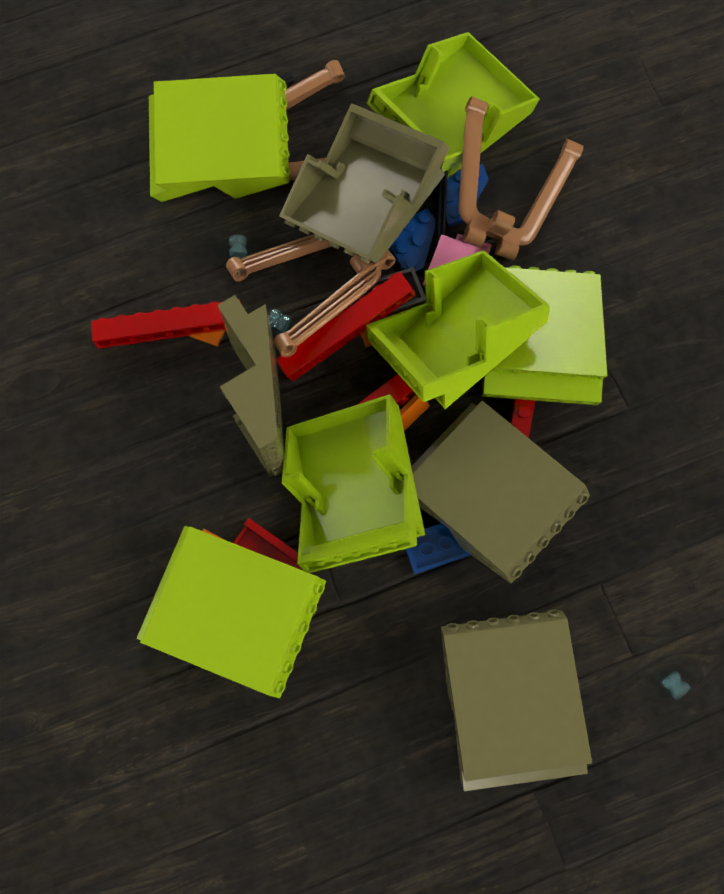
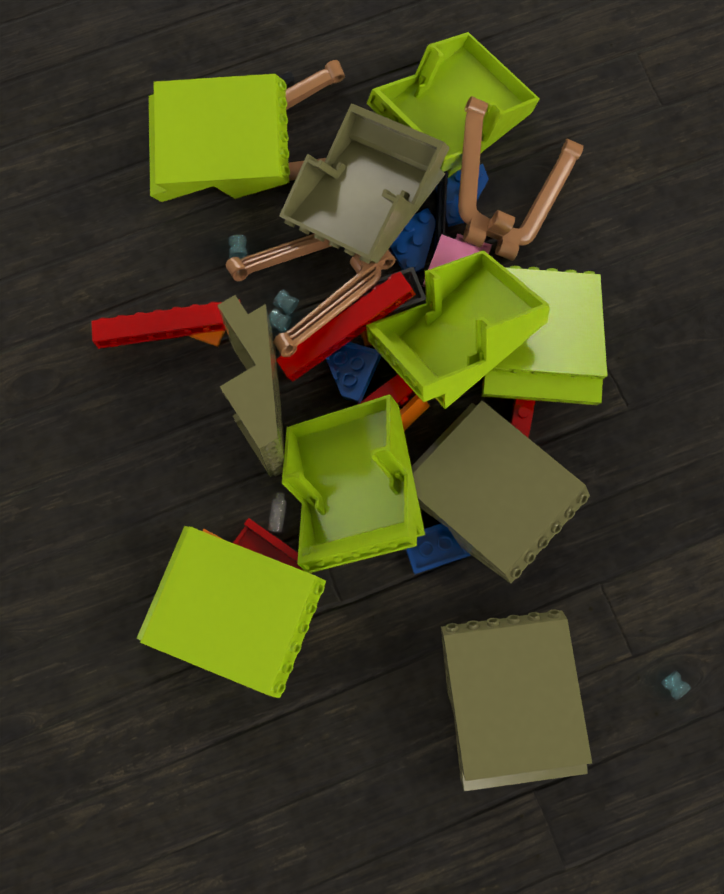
(277, 513): none -> clear cylinder
(286, 302): none -> clear light blue wheel
(353, 369): none -> blue plate

